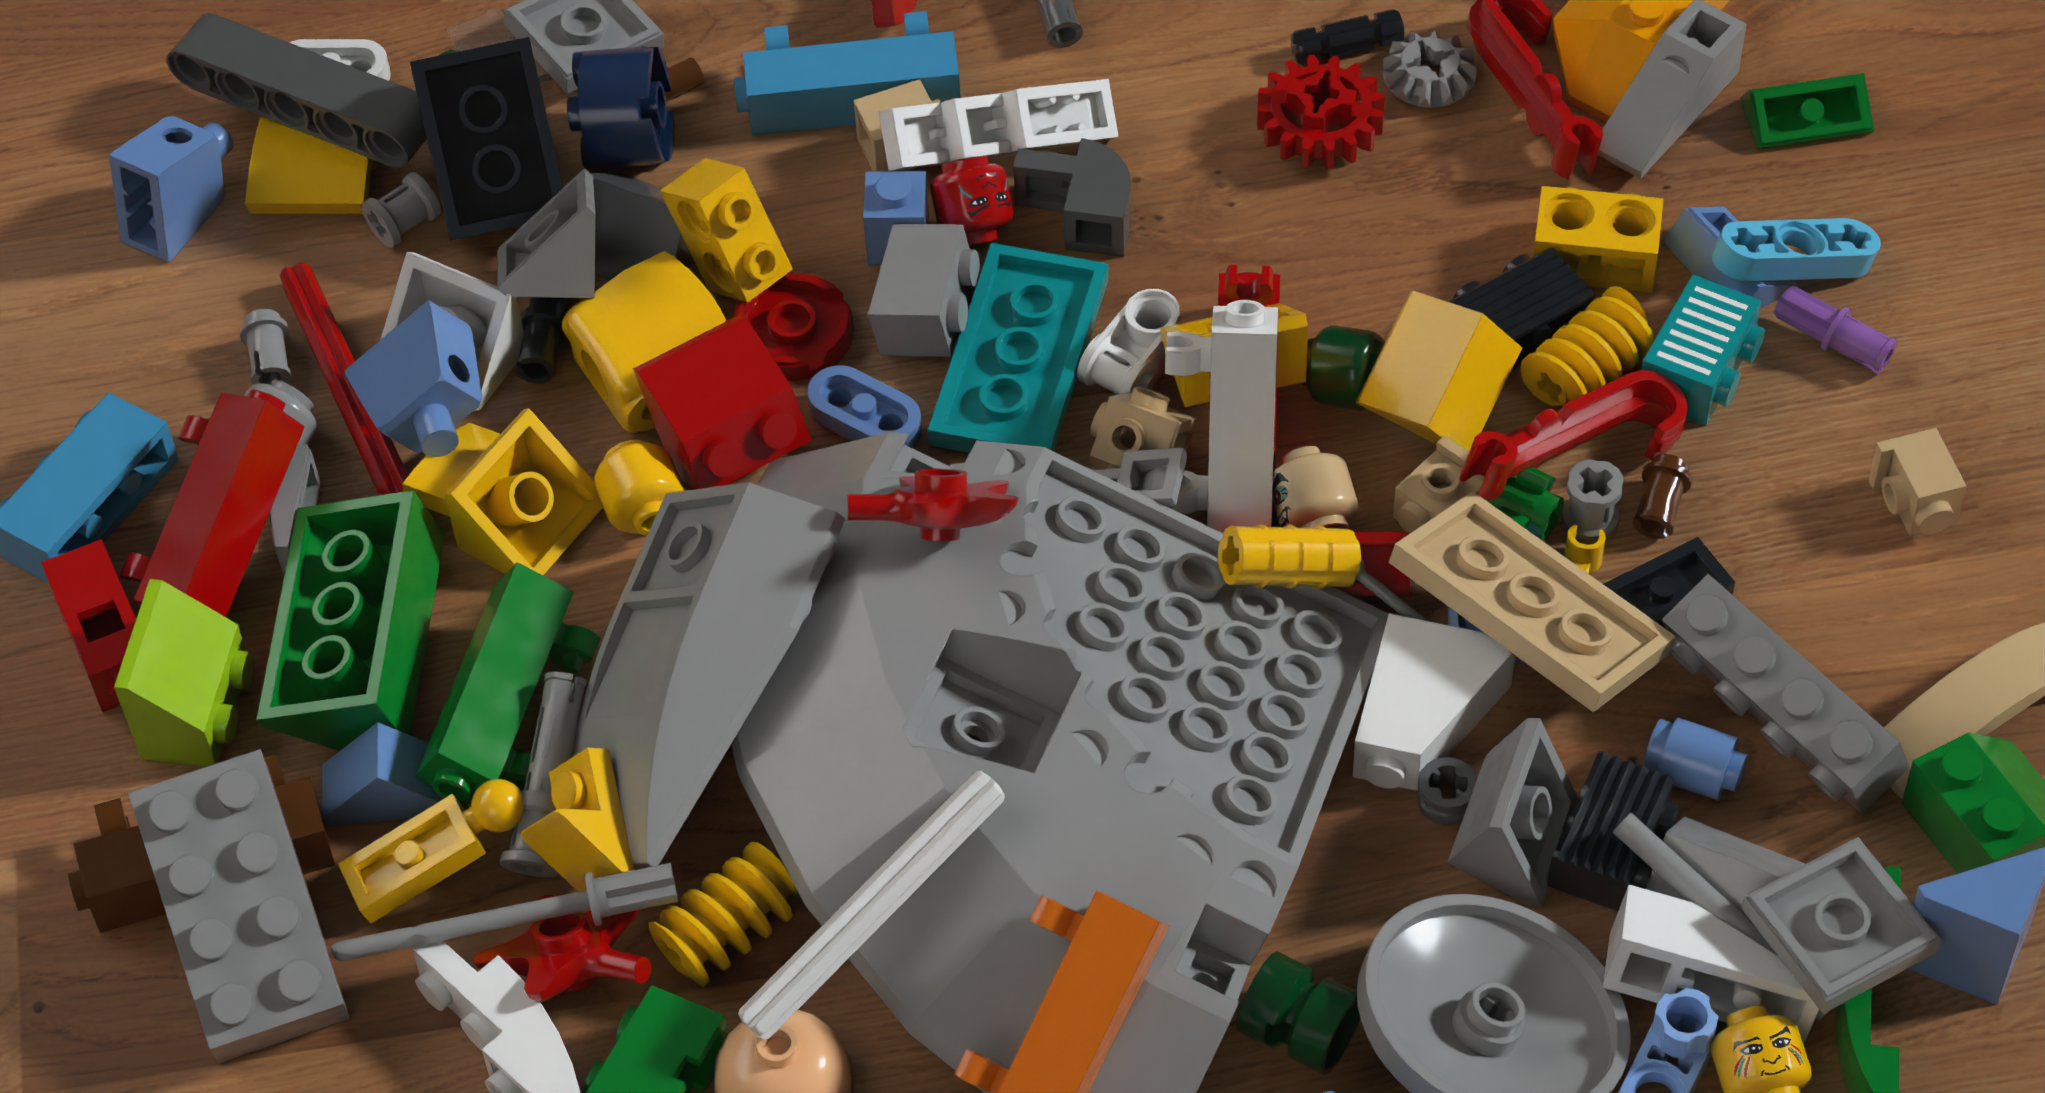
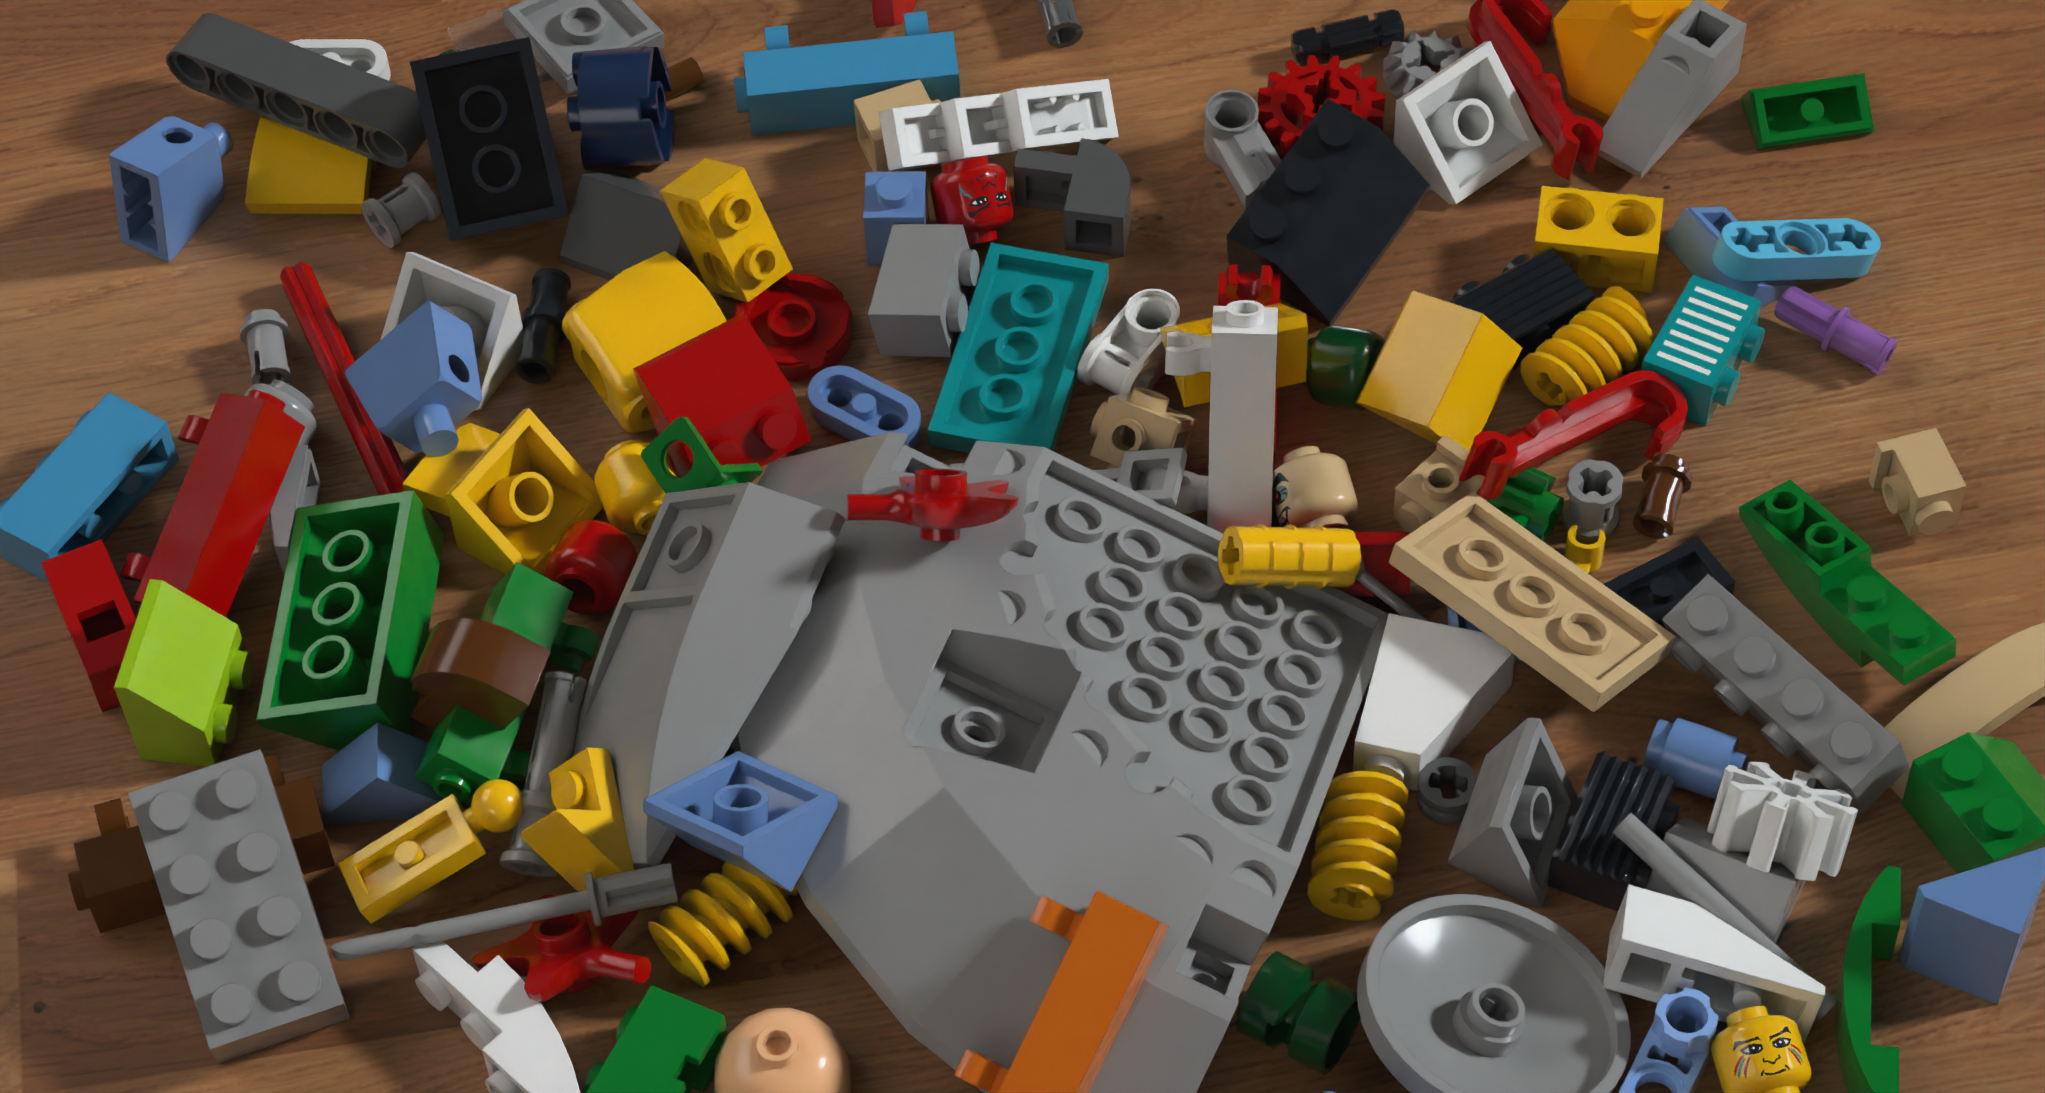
(477, 669): none -> reddish brown brick
(554, 248): light grey slope -> none
(594, 564): none -> red head
(705, 470): none -> green bracket
(747, 816): none -> medium blue slope
(871, 905): white axle -> none
(1238, 142): none -> light grey piece
(1328, 212): none -> black slope
(1357, 845): none -> yellow piece
(1464, 125): none -> white slope
(1782, 820): none -> white gear
(1837, 585): none -> green slope
(1841, 924): light grey plate -> none

